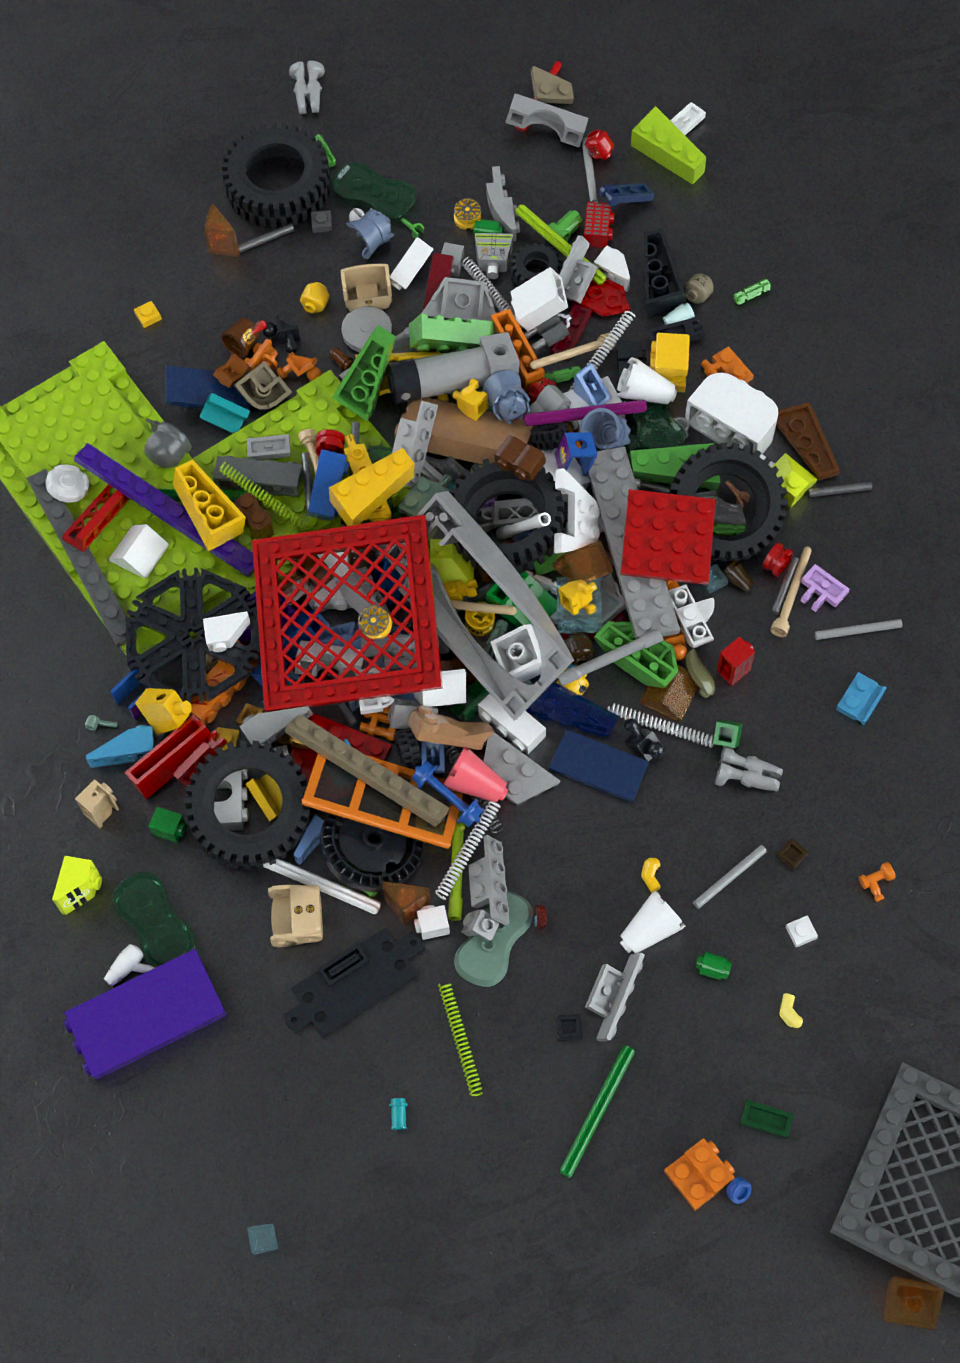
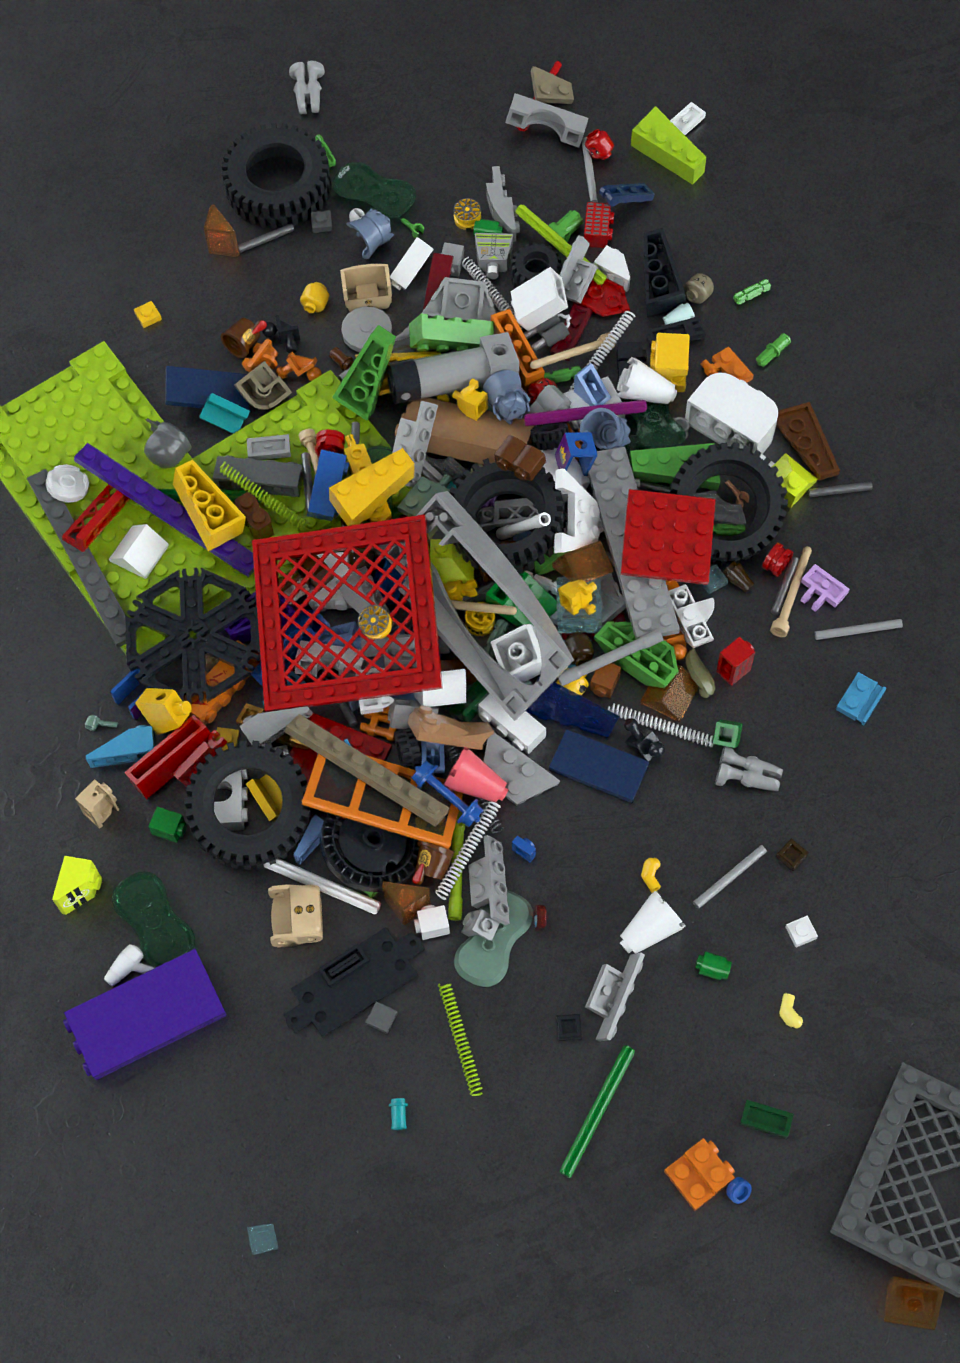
(224, 630): white slope -> none
(231, 371): dark orange bracket -> none
(381, 1017): none -> dark grey tile
(432, 862): none -> reddish brown hat
(524, 848): none -> blue plate
(605, 680): none -> dark orange brick
(773, 350): none -> bright green axle
(870, 881): orange piece -> none

